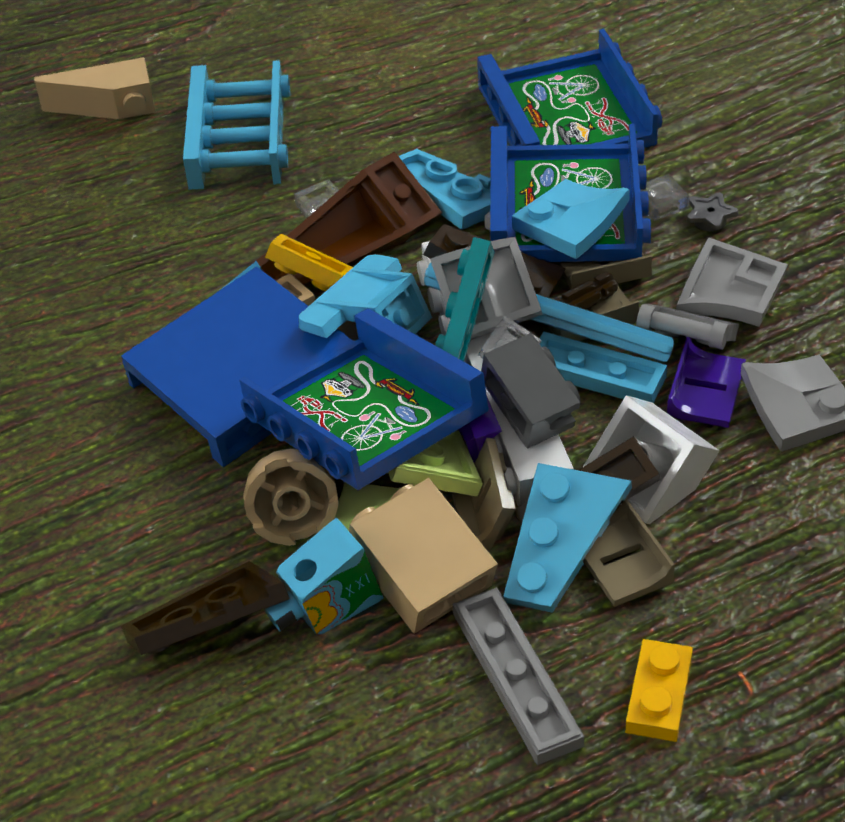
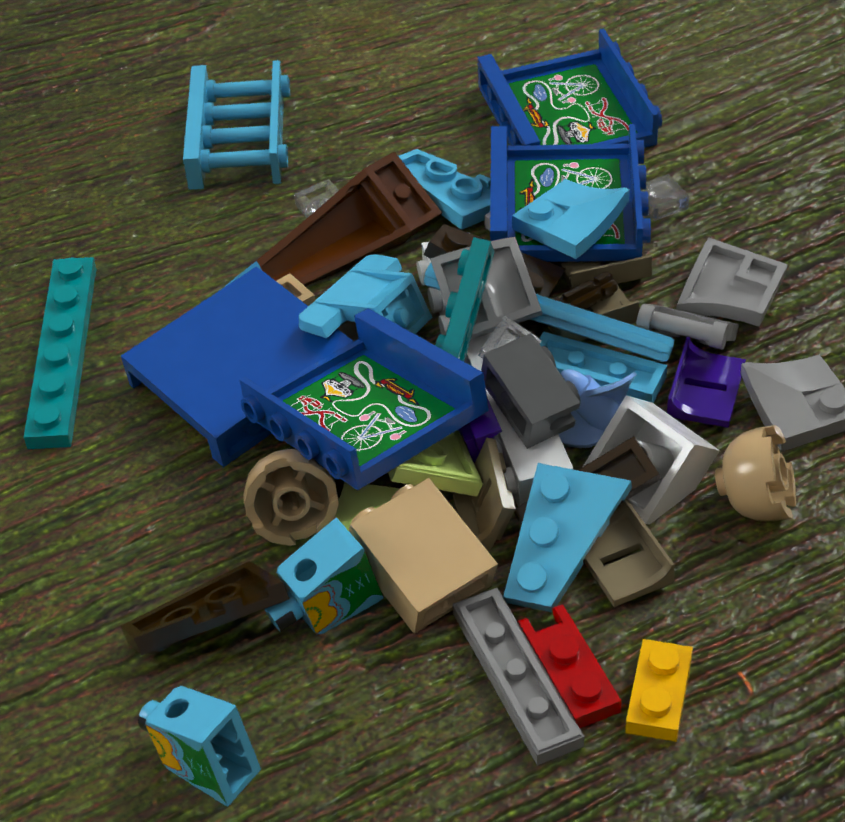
(60, 354): none -> teal plate
(101, 91): tan slope -> none
(202, 742): none -> medium azure torso
(299, 258): yellow plate -> none
(573, 669): none -> red hinge
(596, 407): none -> light blue piece
(710, 212): flat silver plate -> none
(757, 475): none -> tan cylinder

